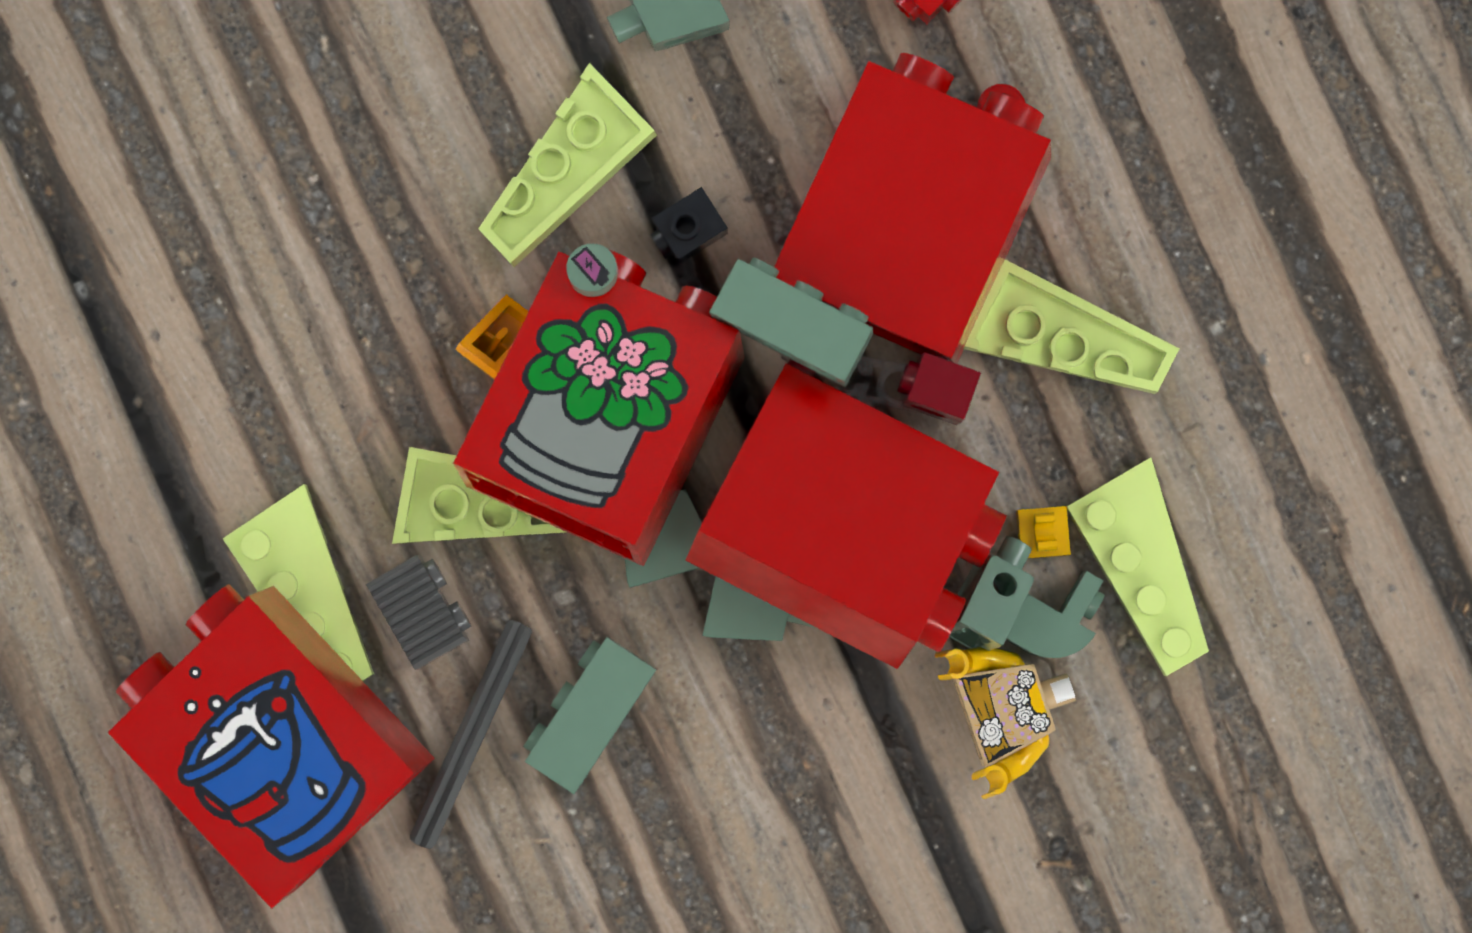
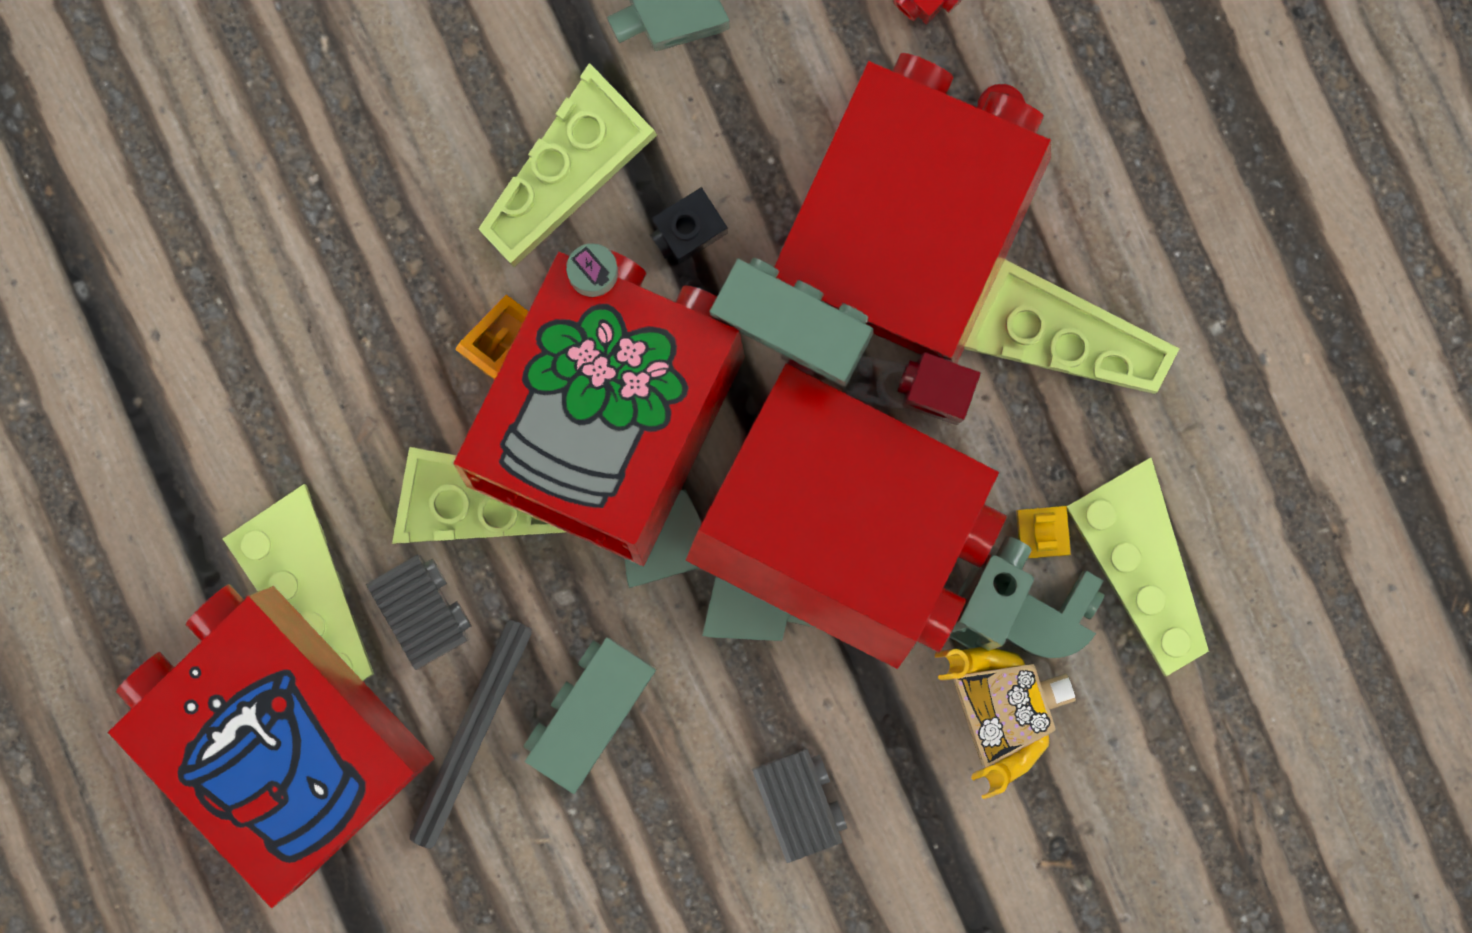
(798, 804): none -> dark grey brick

